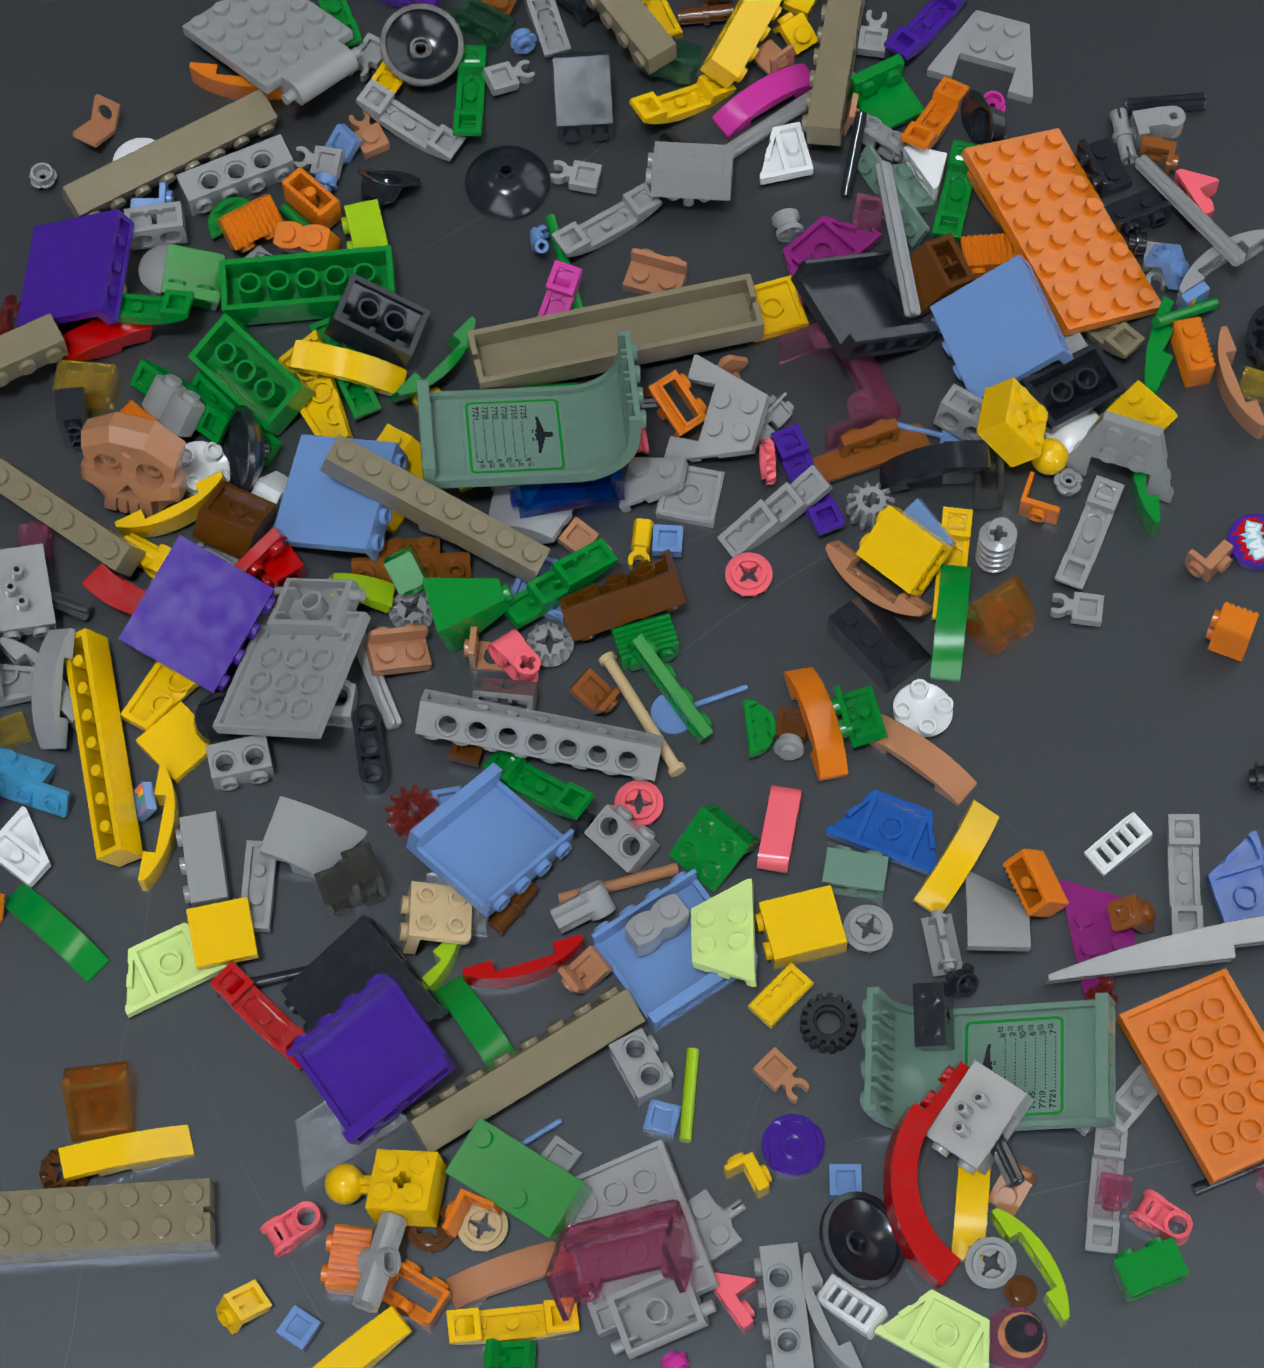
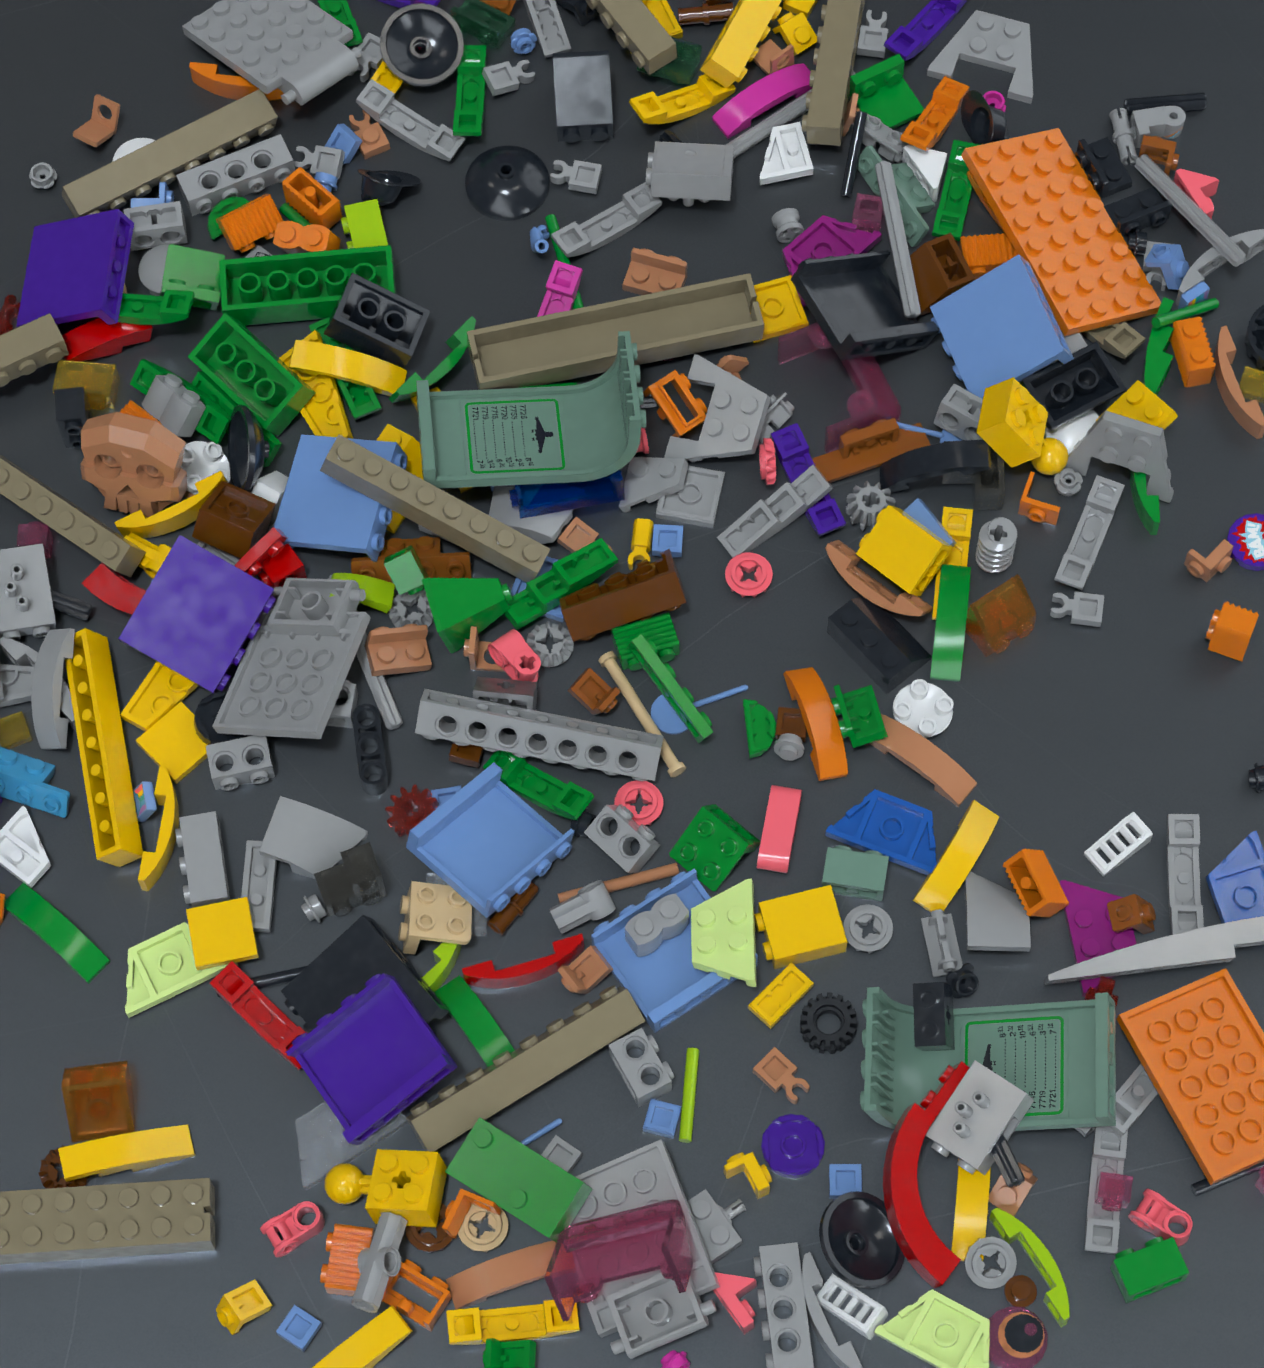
(313, 908): none -> light grey plate

